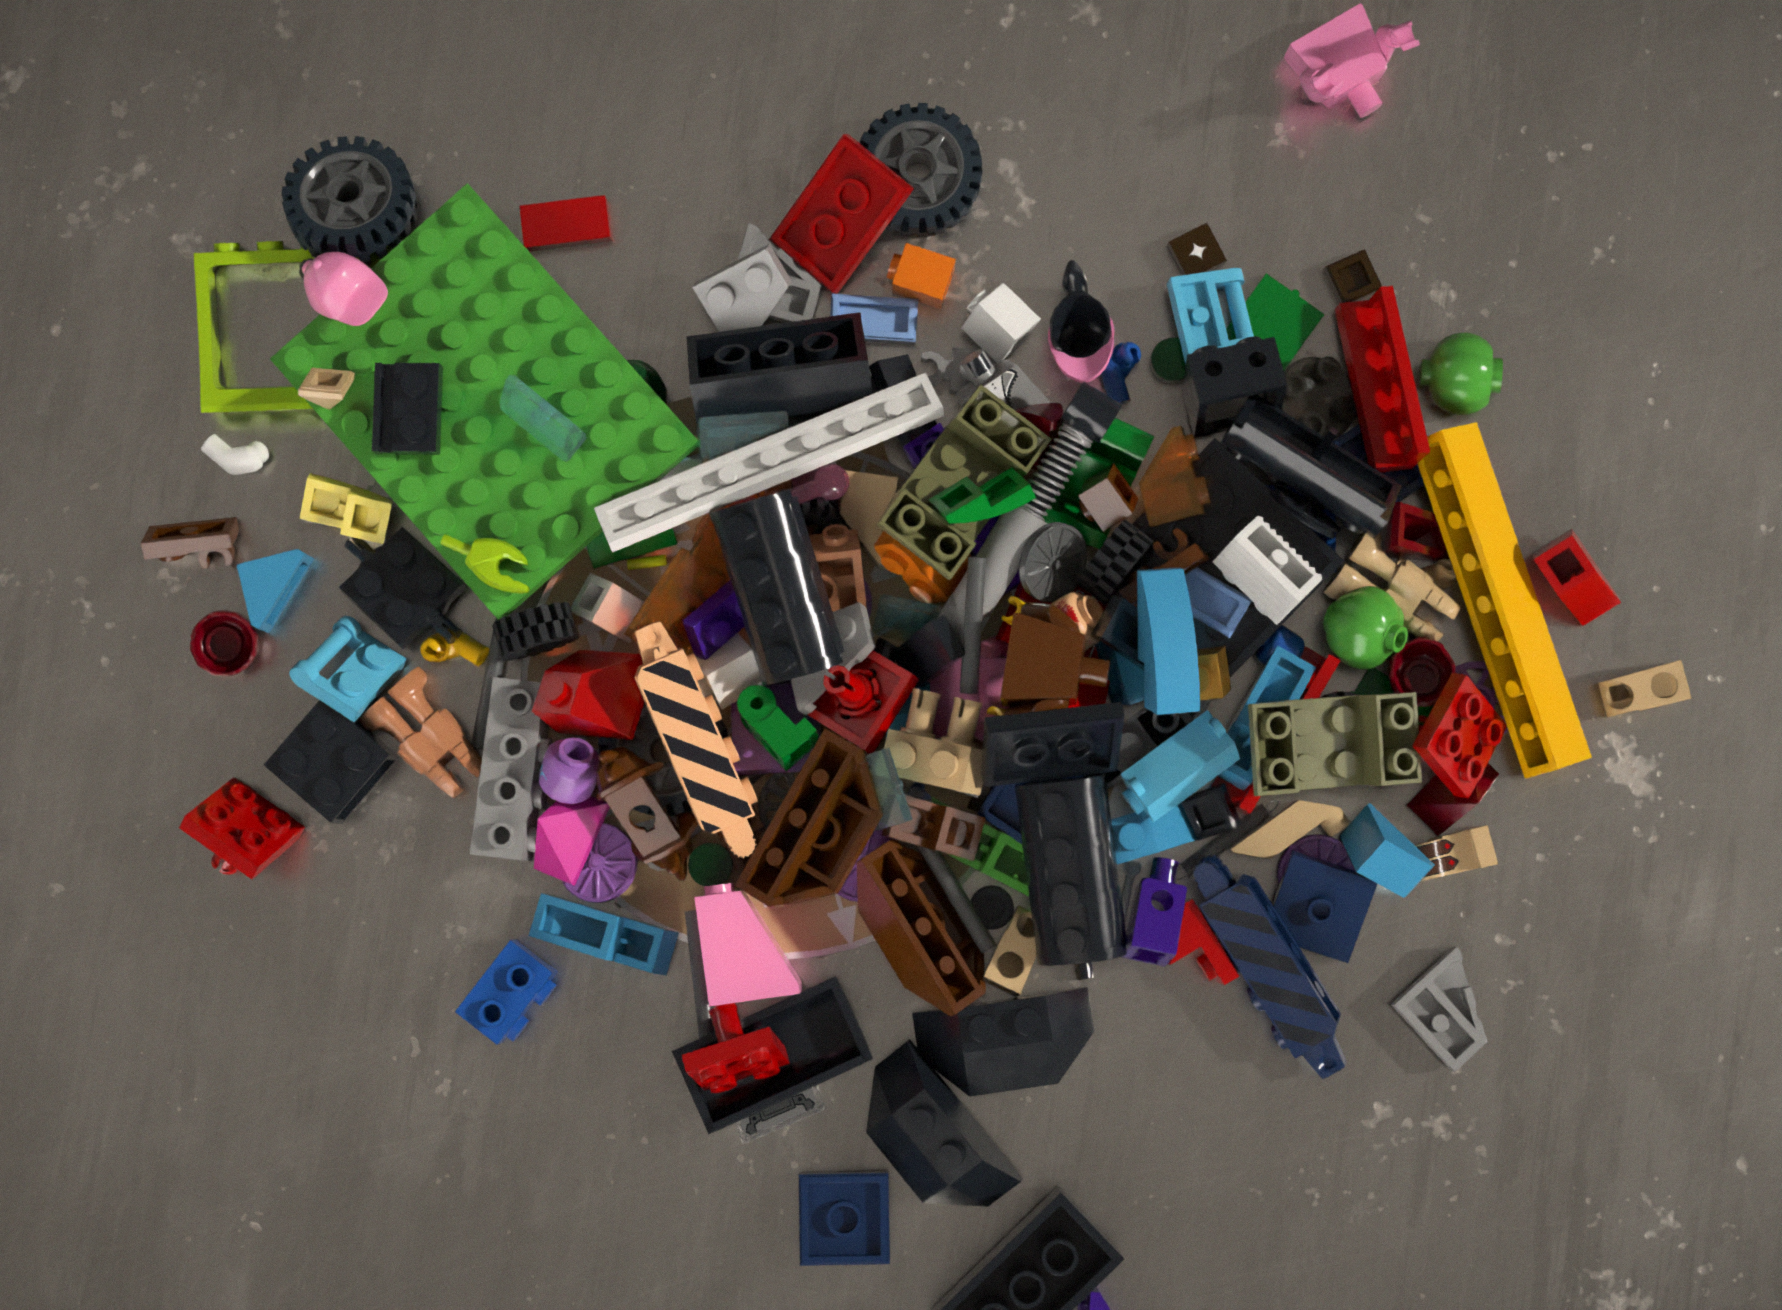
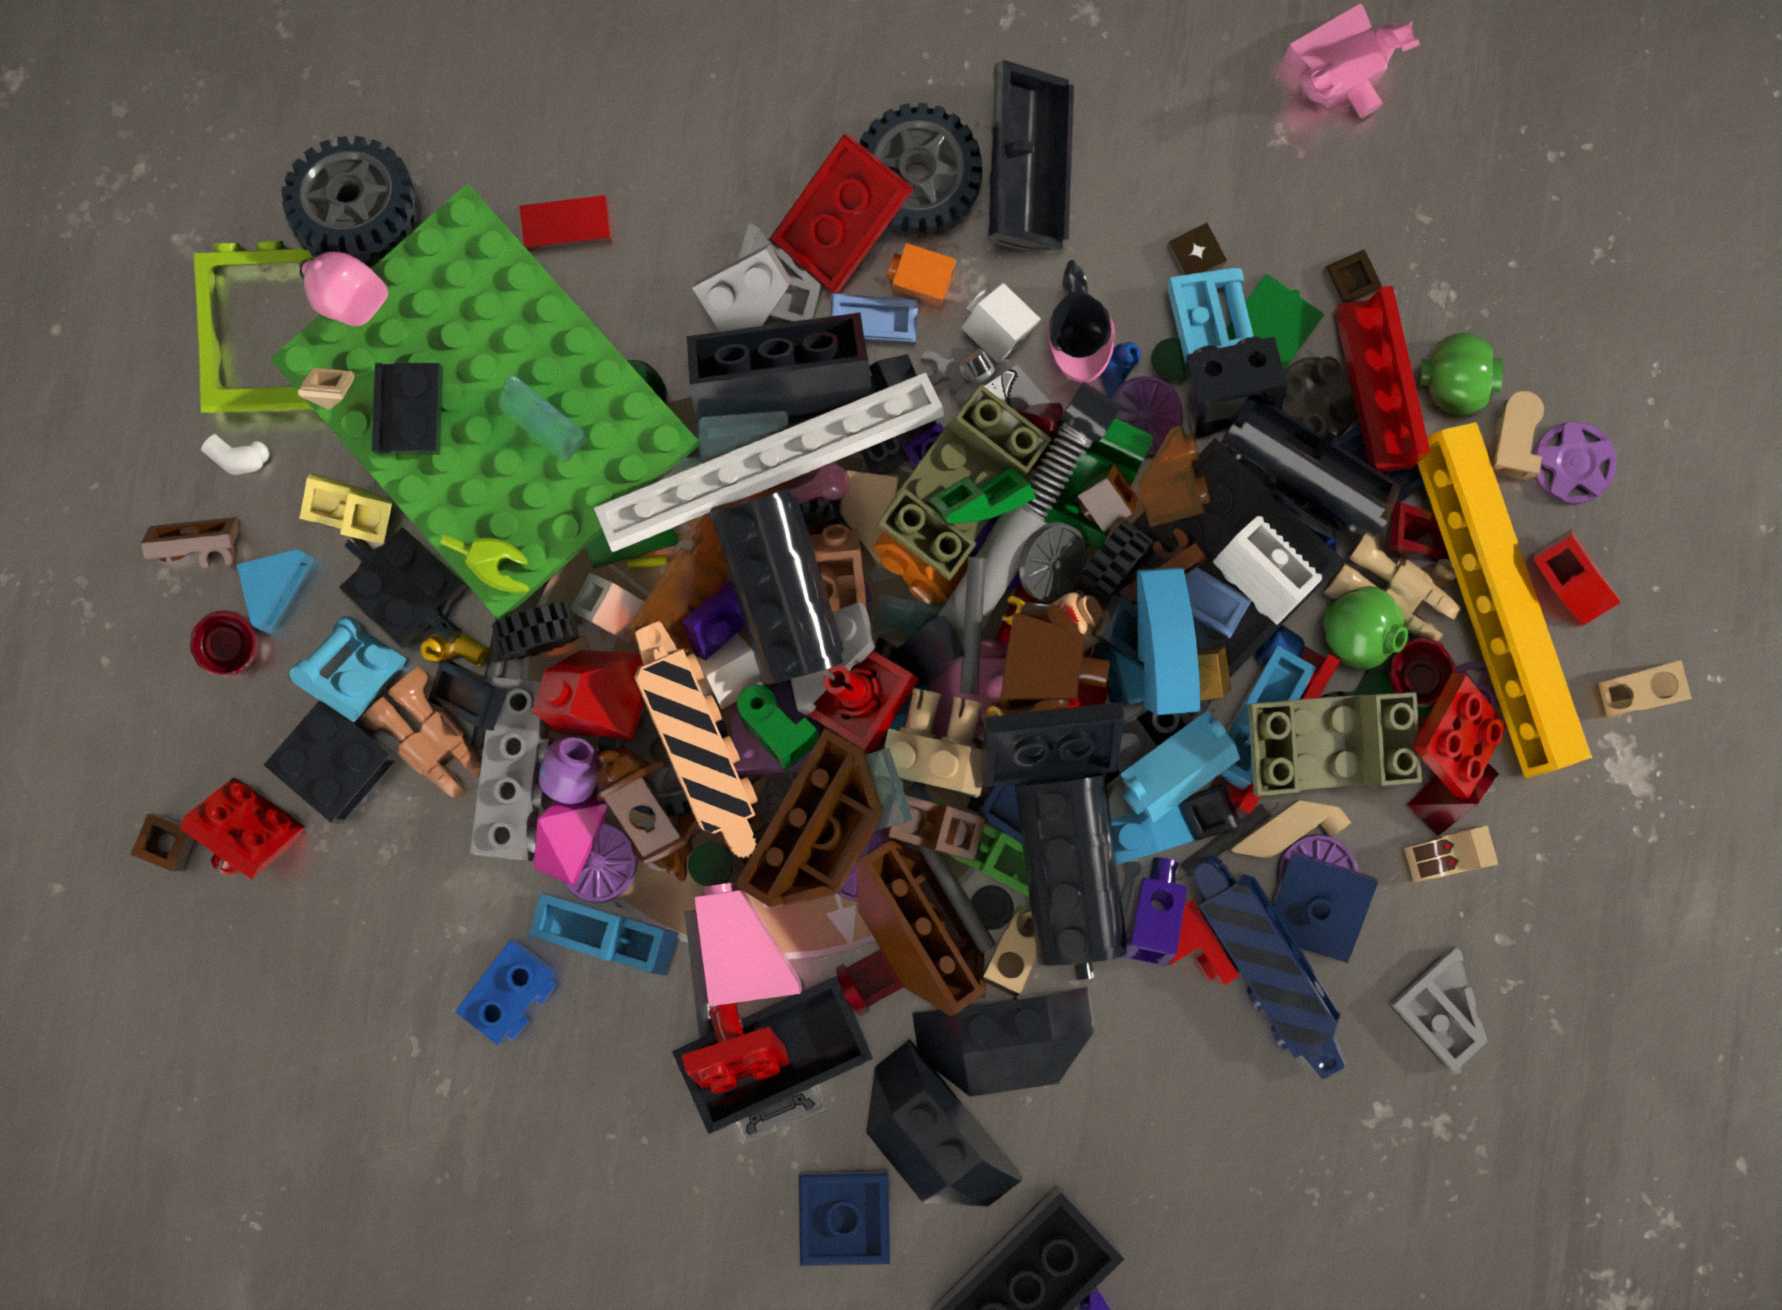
(150, 843): none -> reddish brown plate
(467, 695): none -> black tile
(868, 981): none -> dark red tile
(885, 456): none -> black tile
(1030, 158): none -> black container
(1149, 406): none -> medium lavender wheel
(1384, 852): dark azure slope -> none
(1514, 435): none -> tan leg
(1576, 462): none -> medium lavender wheel

